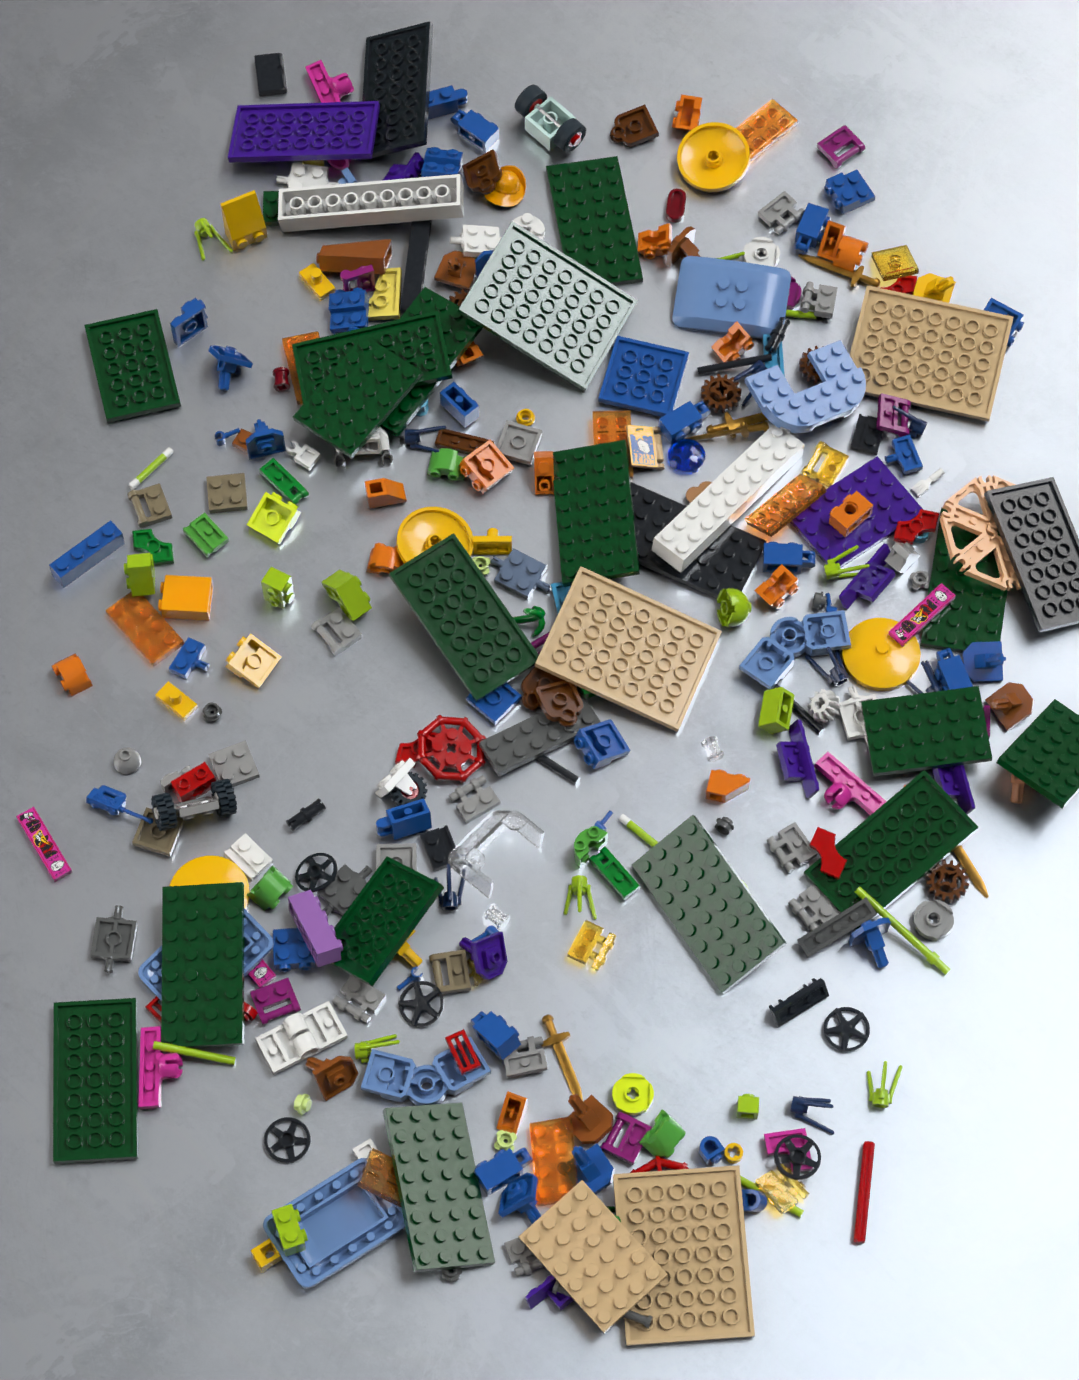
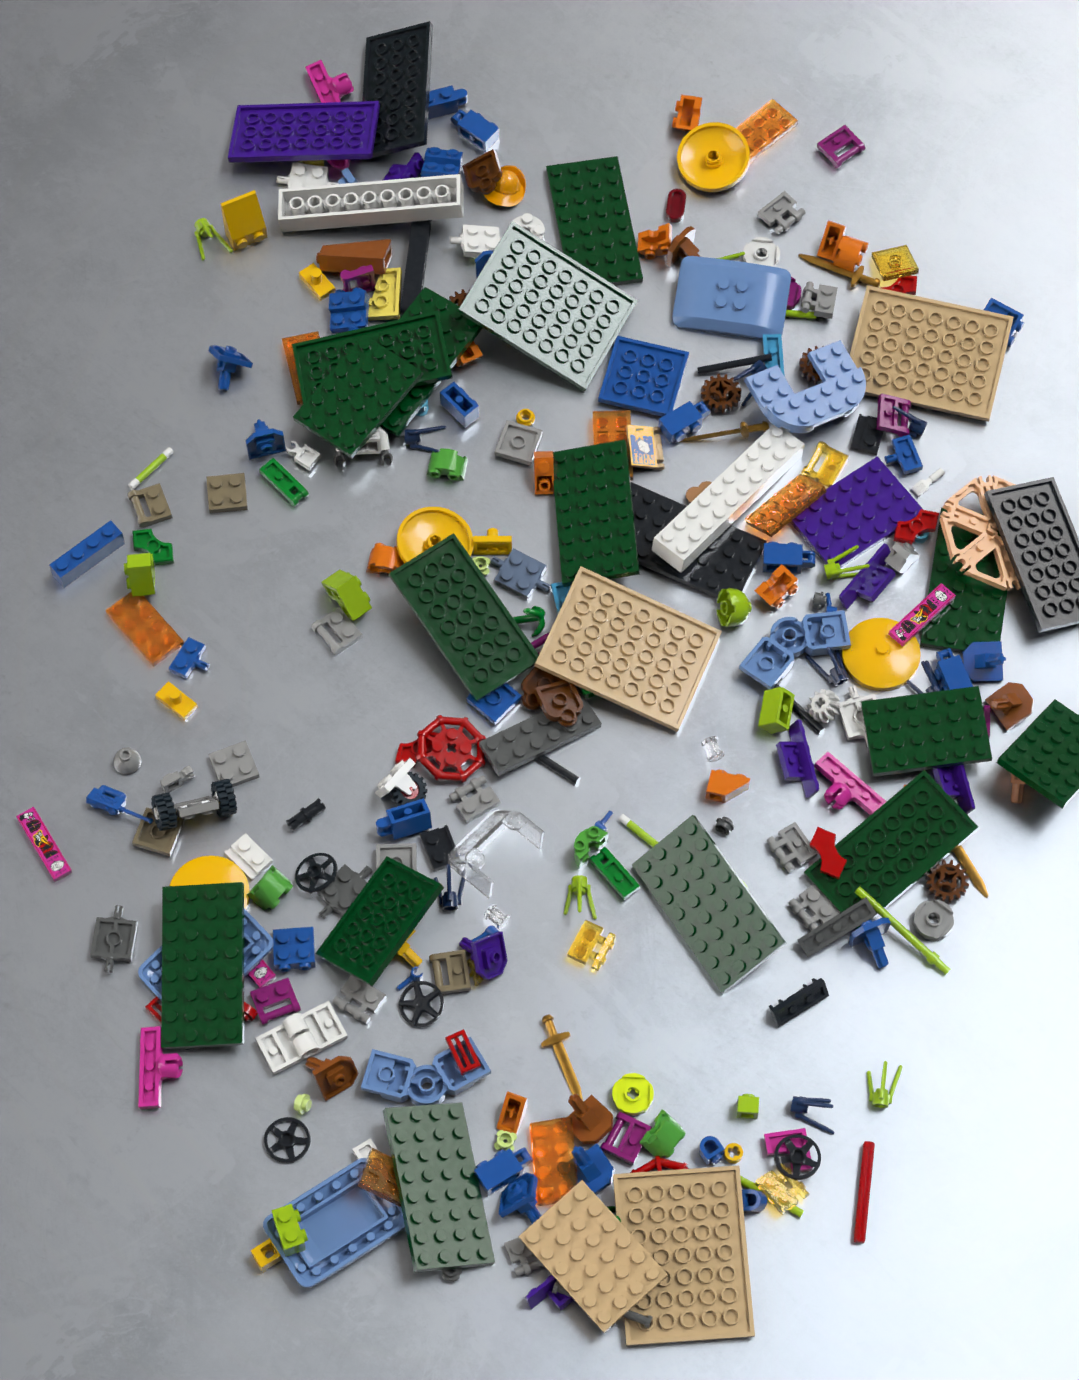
(73, 674): orange cylinder -> none
(95, 1081): dark green plate -> none
(132, 365): dark green plate -> none
(186, 597): light orange brick -> none
(190, 322): blue plate -> none
(193, 783): red brick -> none
(194, 1053): lime bar -> none
(206, 534): bright green plate -> none
(212, 707): dark grey plate -> none
(219, 434): blue hand -> none
(239, 441): dark orange plate -> none
(252, 660): yellow plate -> none
(270, 74): black piece -> none
(270, 208): dark green plate -> none
(274, 517): neon yellow plate -> none
(277, 588): lime brick -> none
(281, 379): dark red bush -> none
(315, 928): medium lavender brick -> none
(364, 1049): lime plant -> none
(384, 492): orange slope -> none
(456, 270): dark orange piece -> none
(459, 441): reddish brown tile -> none
(485, 466): orange plate -> none
(496, 1033): blue brick -> none
(526, 1062): light grey plate -> none
(549, 120): brick -> none
(601, 744): blue plate -> none
(634, 127): reddish brown plate -> none
(686, 455): clear blue dish -> none
(733, 344): orange cylinder -> none
(733, 424): pearl gold sword -> none
(777, 335): black pin -> none
(811, 227): blue brick -> none
(846, 523): orange brick -> none
(846, 1028): black wheel -> none
(849, 191): blue plate -> none
(924, 576): light grey plate -> none
(934, 287): yellow piece -> none

